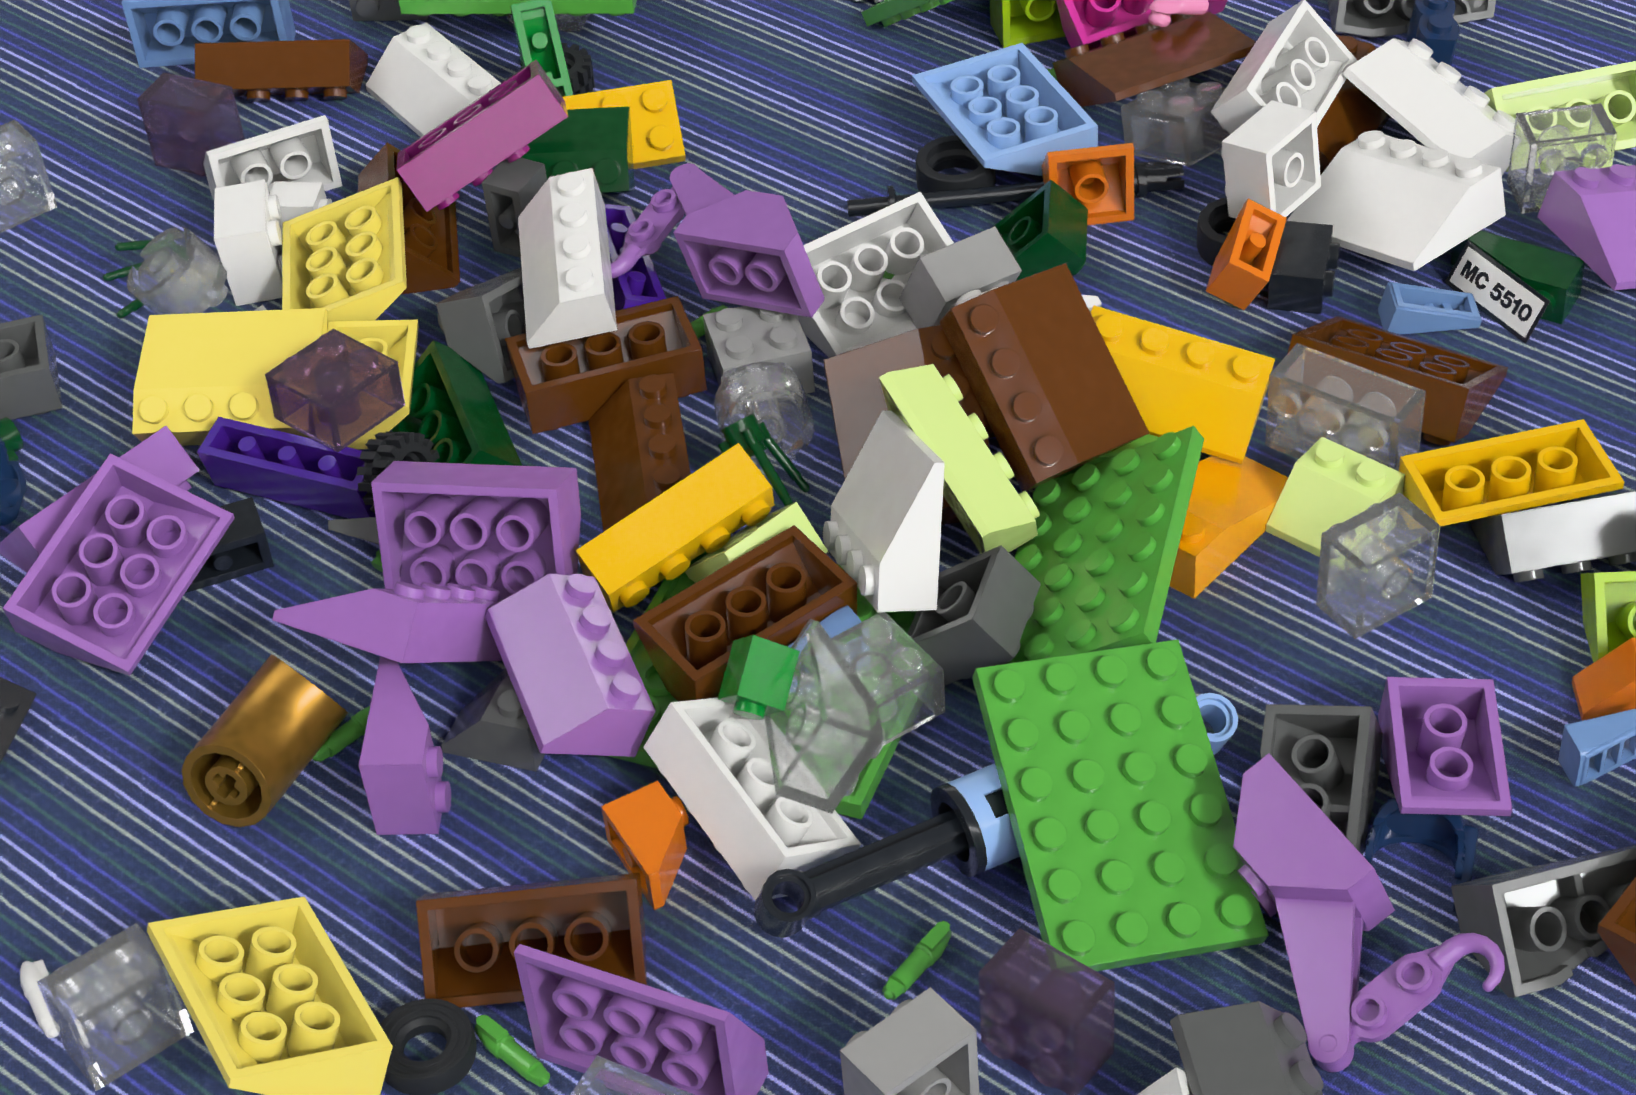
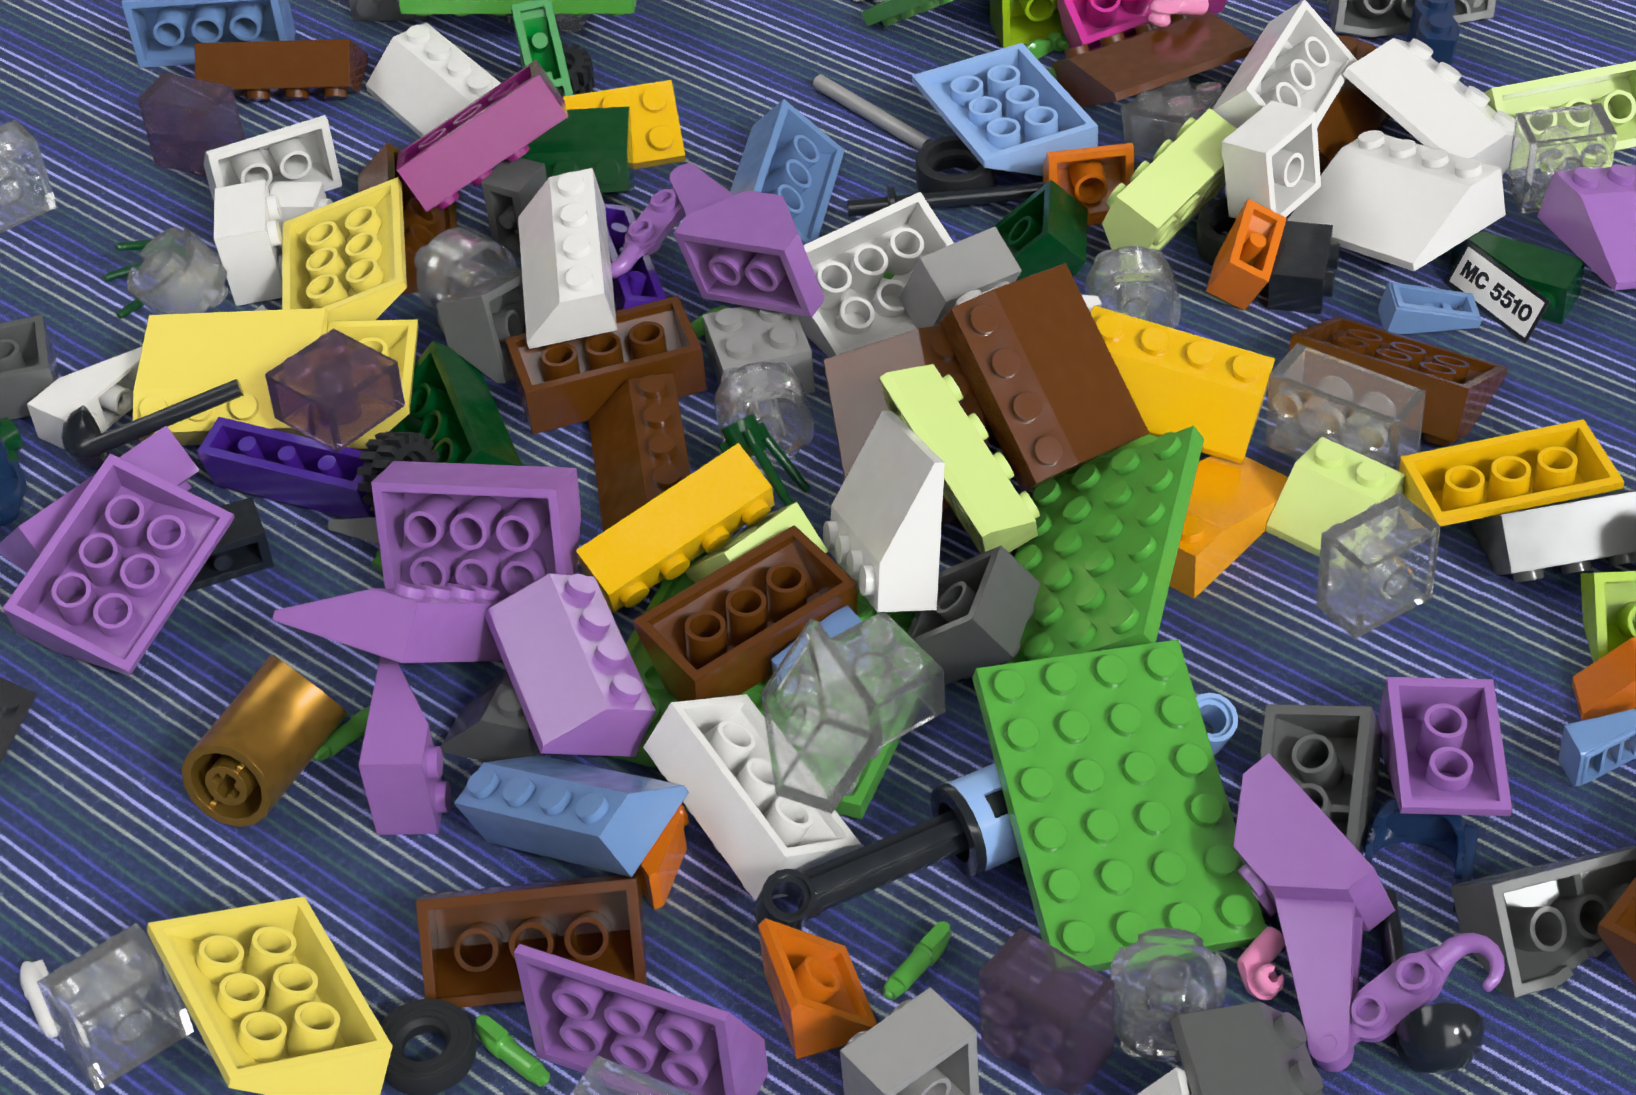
(91, 448): none -> black piece
(101, 388): none -> white slope
(457, 262): none -> clear brick
(570, 810): none -> medium blue slope
(758, 677): green brick -> none
(792, 160): none -> medium blue slope
(813, 988): none -> orange slope
(870, 112): none -> light grey bar
(1054, 41): none -> bright green piece
(1136, 284): none -> clear brick
(1157, 980): none -> clear brick
(1171, 188): none -> yellowish green slope
(1256, 966): none -> bright pink arm
(1436, 1035): none -> black piece

